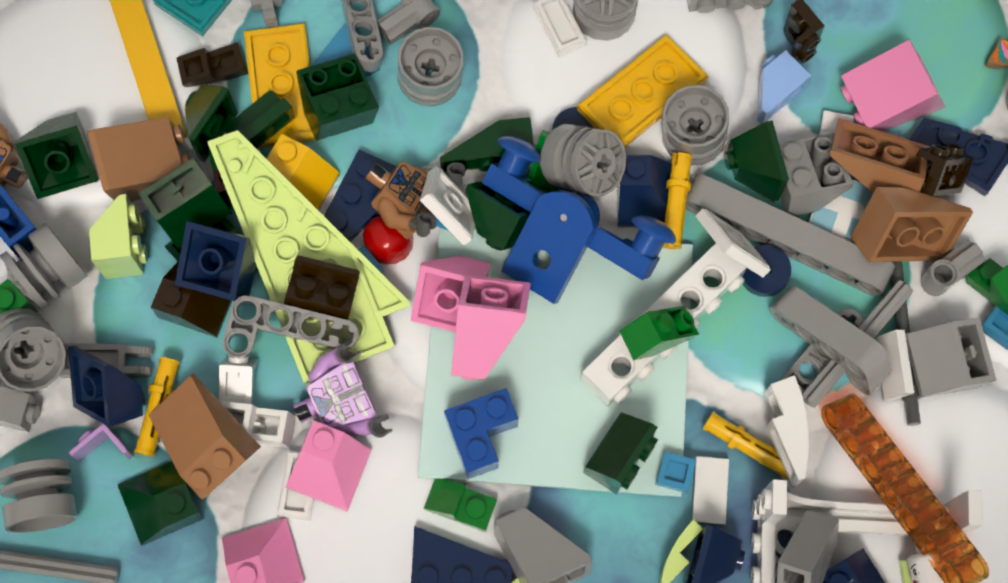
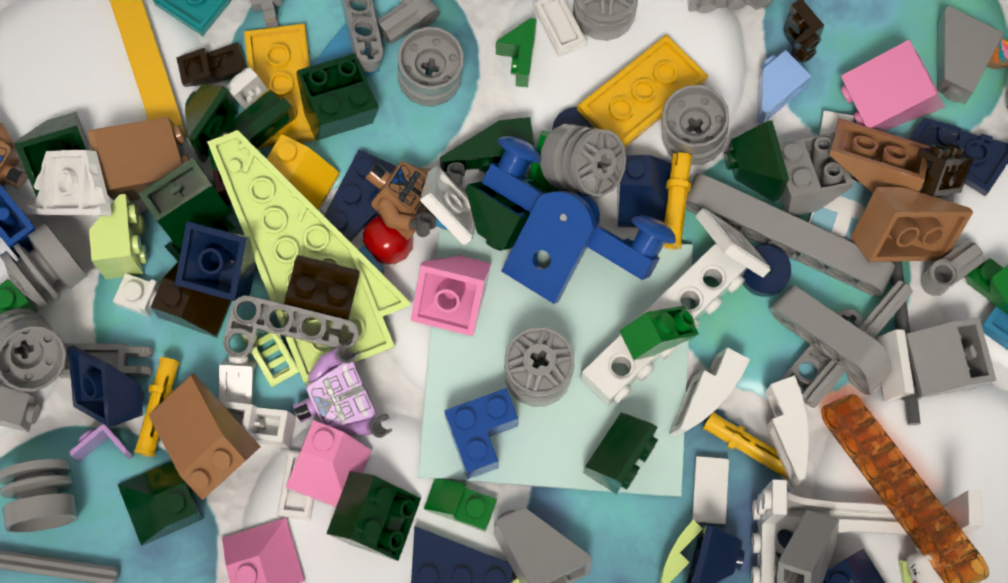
(70, 185): none -> white wing
(136, 295): none -> white bracket
(246, 87): none -> white bracket
(259, 357): none -> yellowish green slope
(373, 515): none -> dark green slope
(486, 322): bright pink slope -> none
(519, 46): none -> green slope
(548, 382): none -> light grey wheel
(675, 472): dark azure tile -> none
(709, 390): none -> white slope
(962, 53): none -> light grey slope

